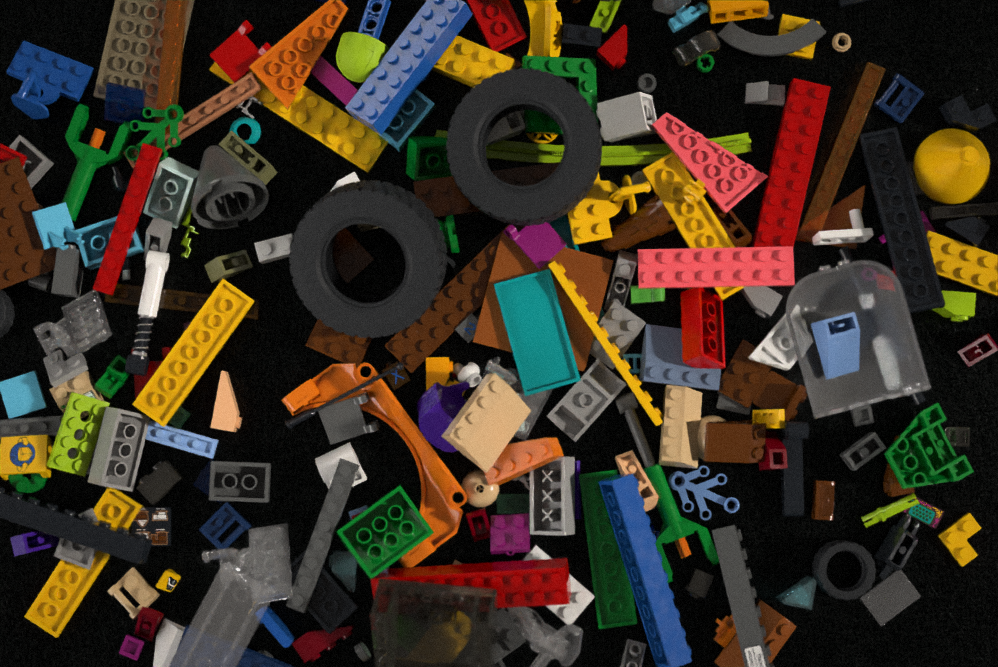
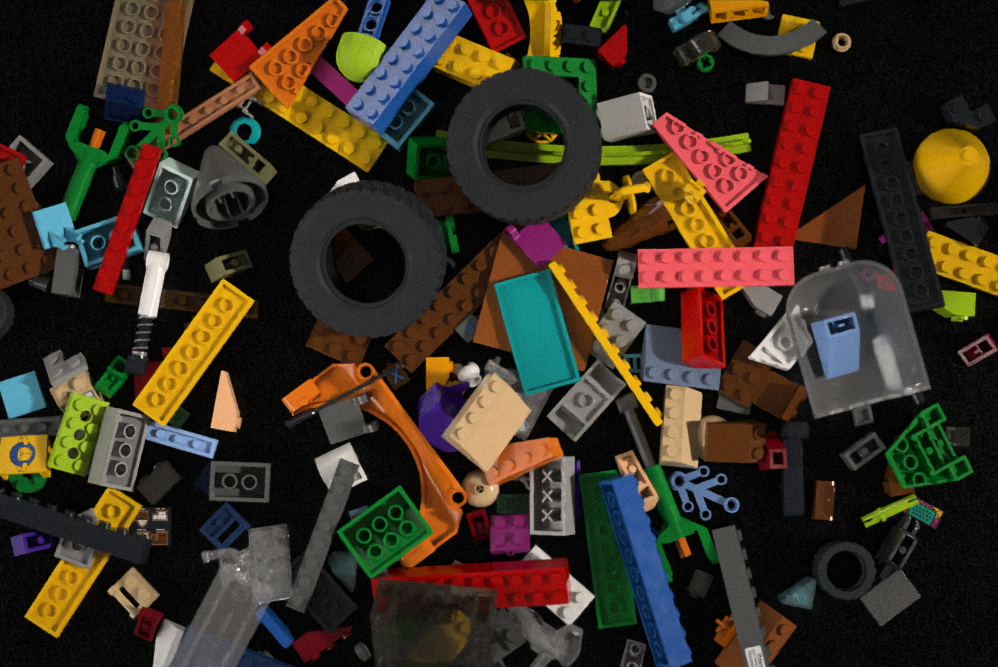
(45, 79): blue plate -> none
(79, 330): clear plate -> none
(132, 647): magenta plate -> none
(168, 580): slope -> none
(186, 241): lime piece -> none
(274, 248): white brick -> none
(771, 417): yellow plate -> none
(841, 151): clear orange plate -> none
(855, 235): white piece -> none
(903, 103): dark blue plate -> none
(956, 538): yellow plate -> none

